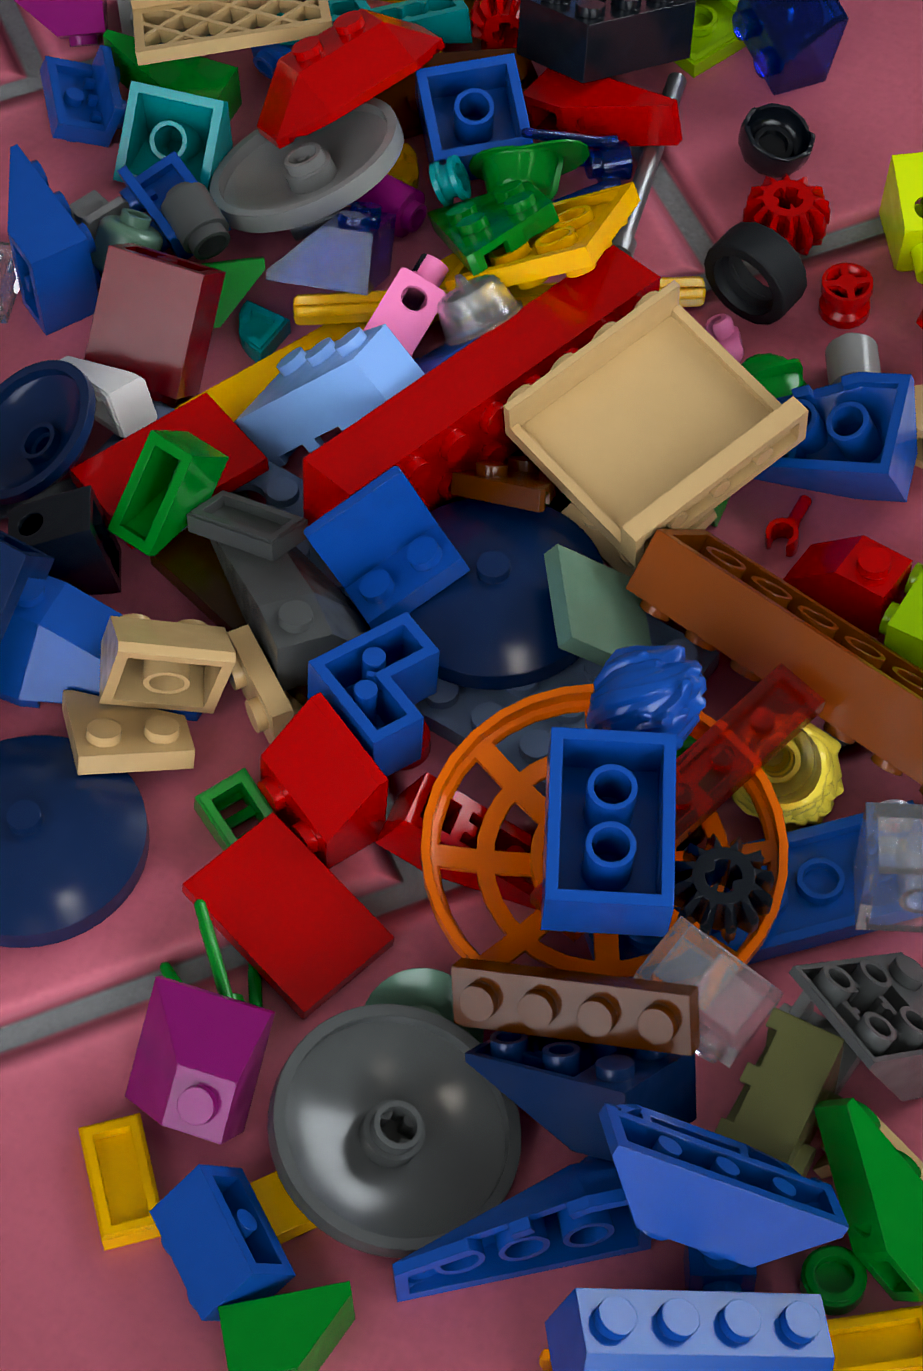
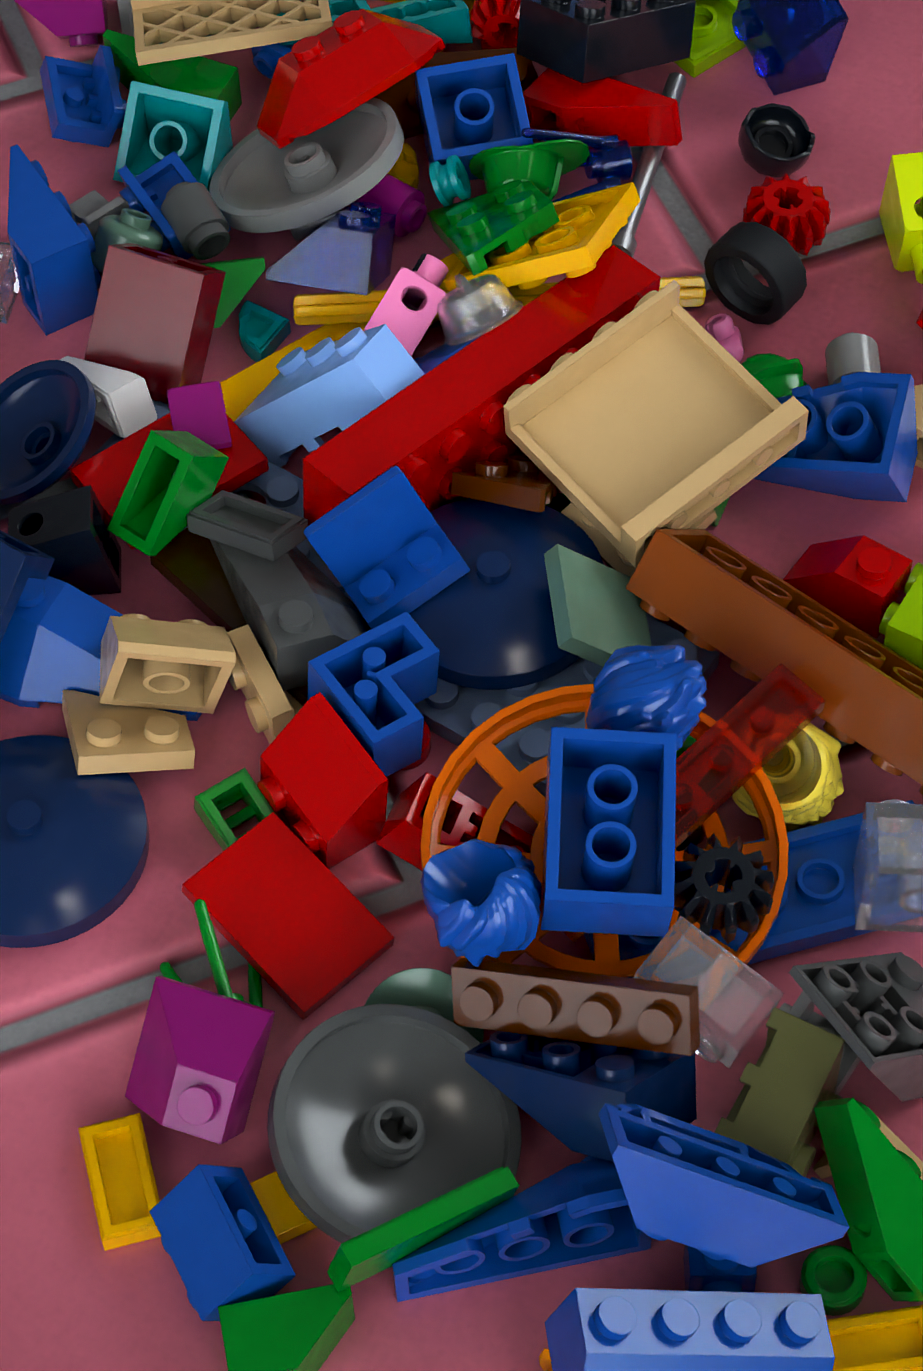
(200, 412): none -> magenta slope
(403, 1235): none -> green tile
(482, 899): none -> blue hair
(788, 526): red hand -> none
(845, 295): red wheel -> none

